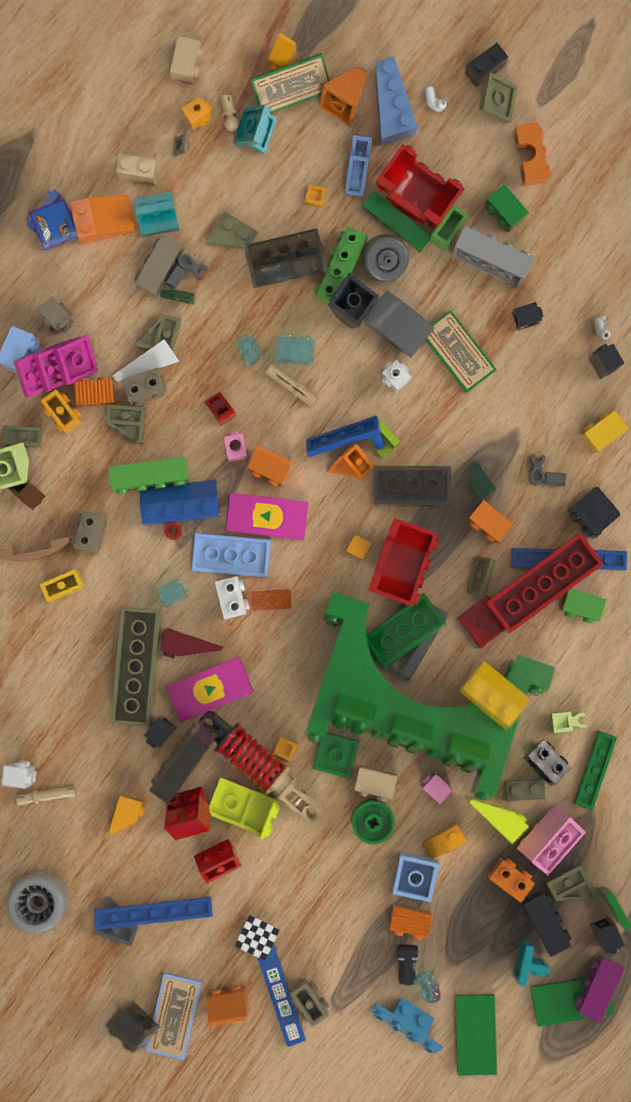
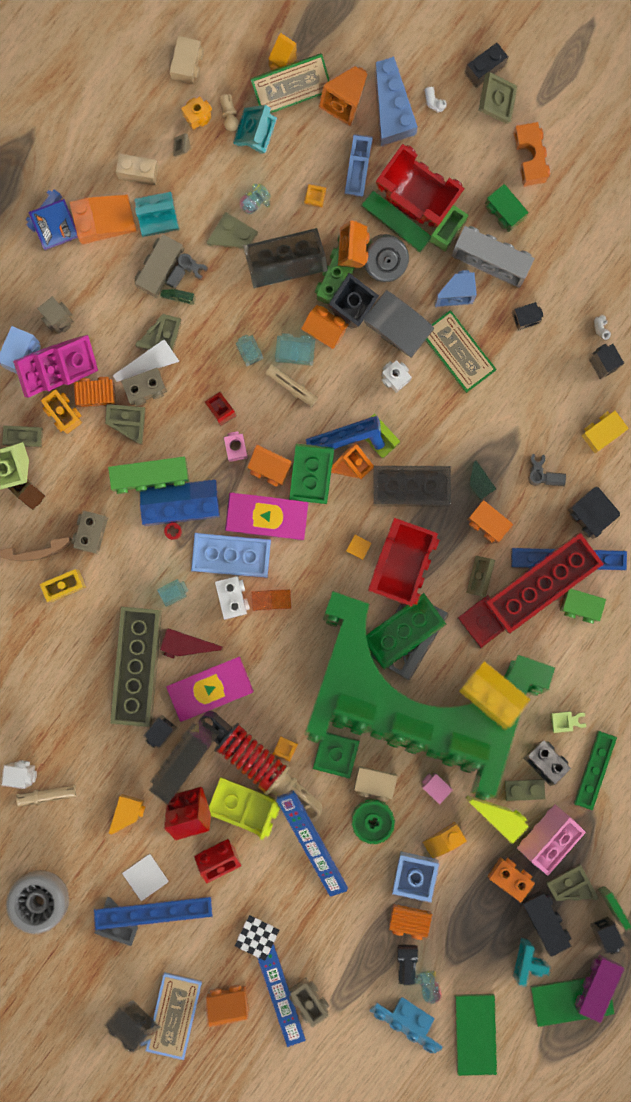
(145, 877): none -> white sticker
(252, 200): none -> clear light blue animal
(311, 473): none -> green plate
(312, 843): none -> blue tile
(325, 326): none -> orange brick
(353, 245): none -> orange slope
(458, 291): none -> medium blue slope

